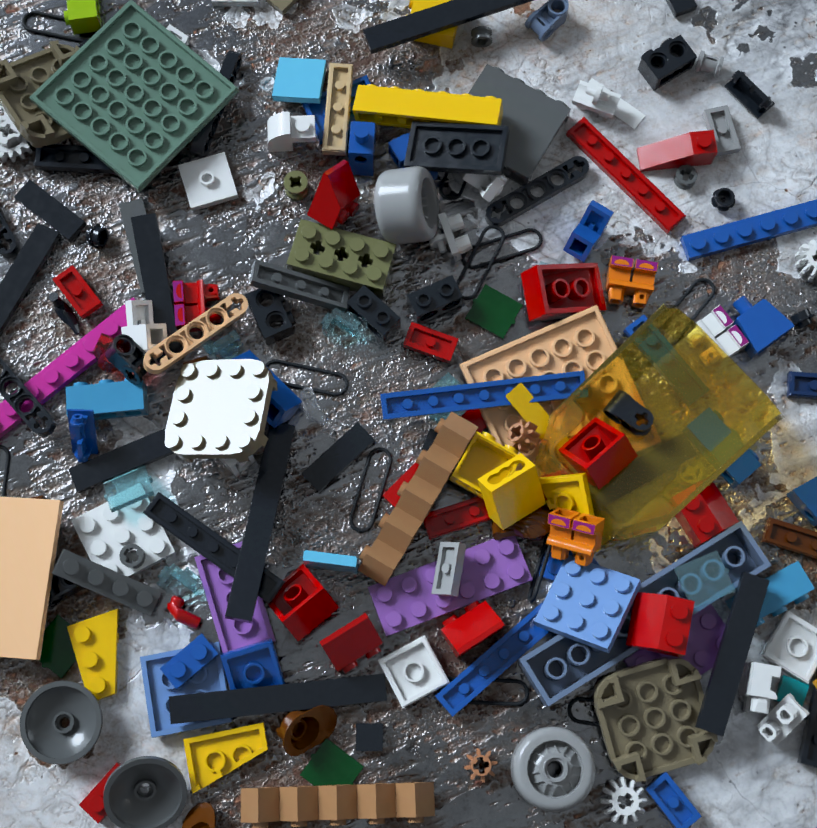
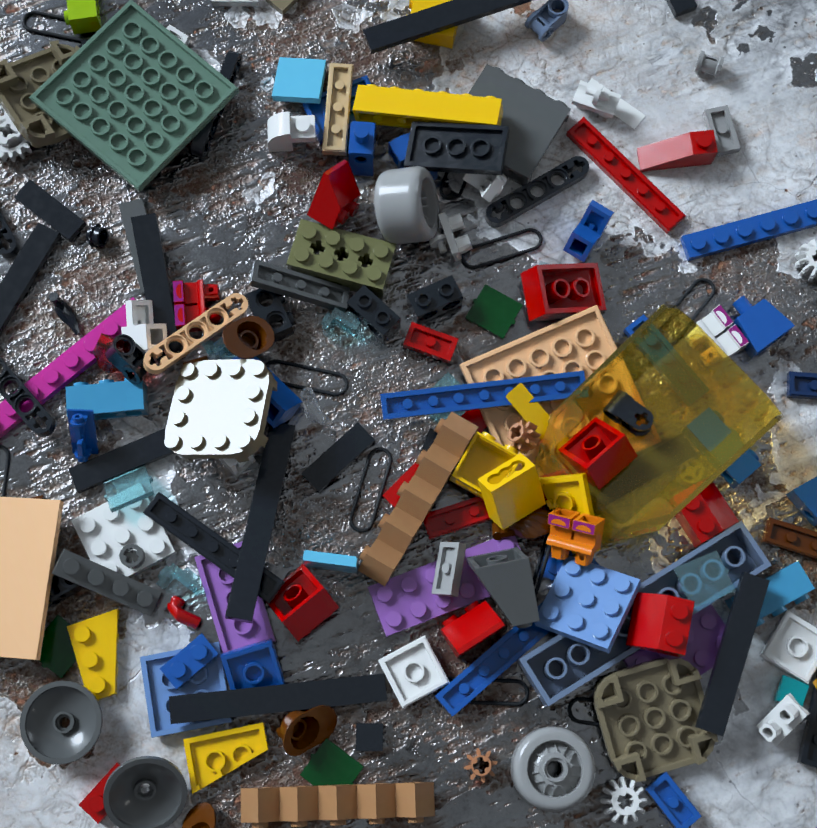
(69, 158): black plate -> none
(77, 292): red plate -> none
(208, 181): white plate -> none
(248, 337): none -> reddish brown piece
(296, 191): olive wheel -> none
(352, 643): red slope -> none
(481, 36): dark grey bush -> none
(490, 264): black piece -> none
(509, 582): none -> dark grey slope
(639, 286): orange hips -> none
(669, 65): black brick -> none
(682, 184): dark grey bush -> none
(725, 193): black plate -> none
(749, 94): black hinge -> none
(756, 686): white hips -> none
(802, 318): black plate -> none

